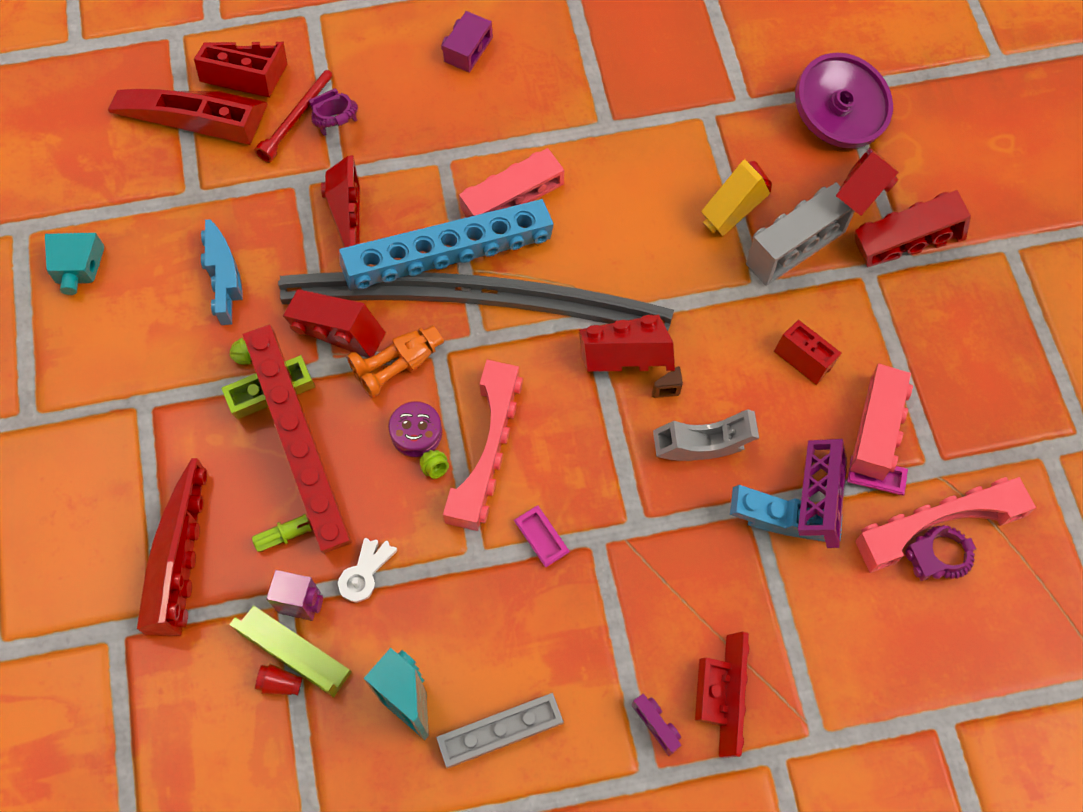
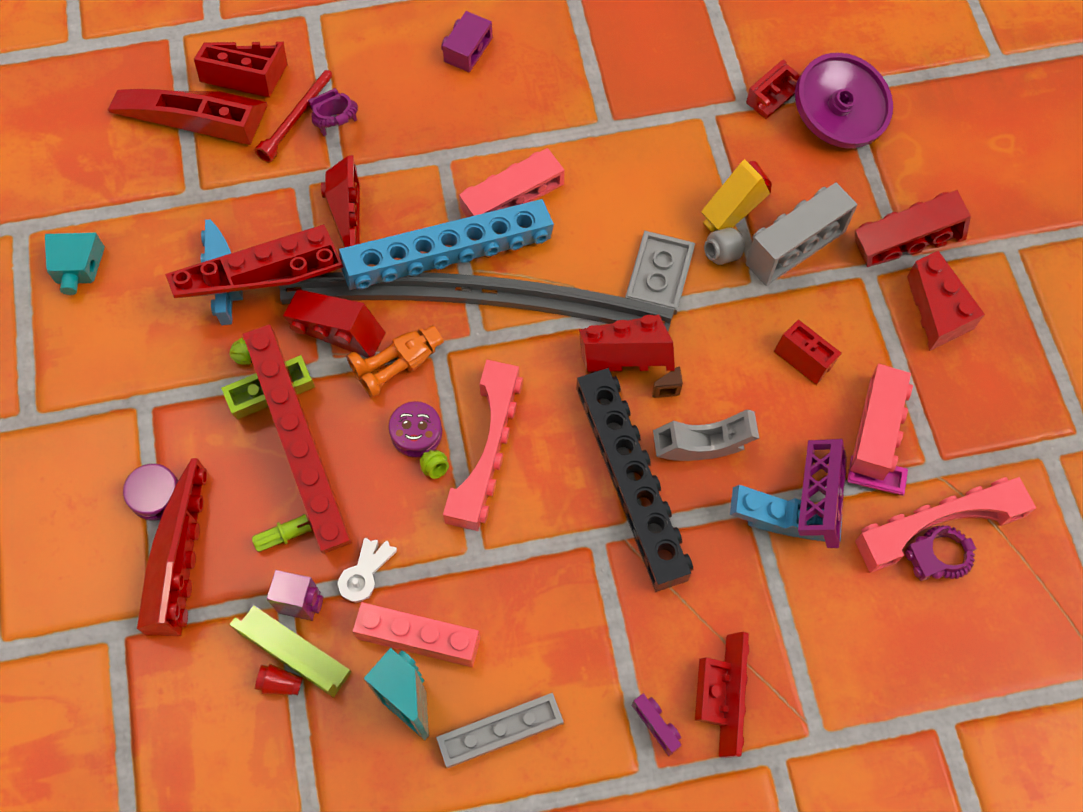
(149, 490): none -> head
(260, 266): none -> red wedge
(416, 634): none -> coral brick
(541, 536): dark pink tile -> none
(660, 270): none -> light grey tile
(661, 572): none -> black brick
(724, 246): none -> light grey head
(773, 89): none -> red hinge
(867, 181): red wedge -> none
(942, 300): none -> red wedge

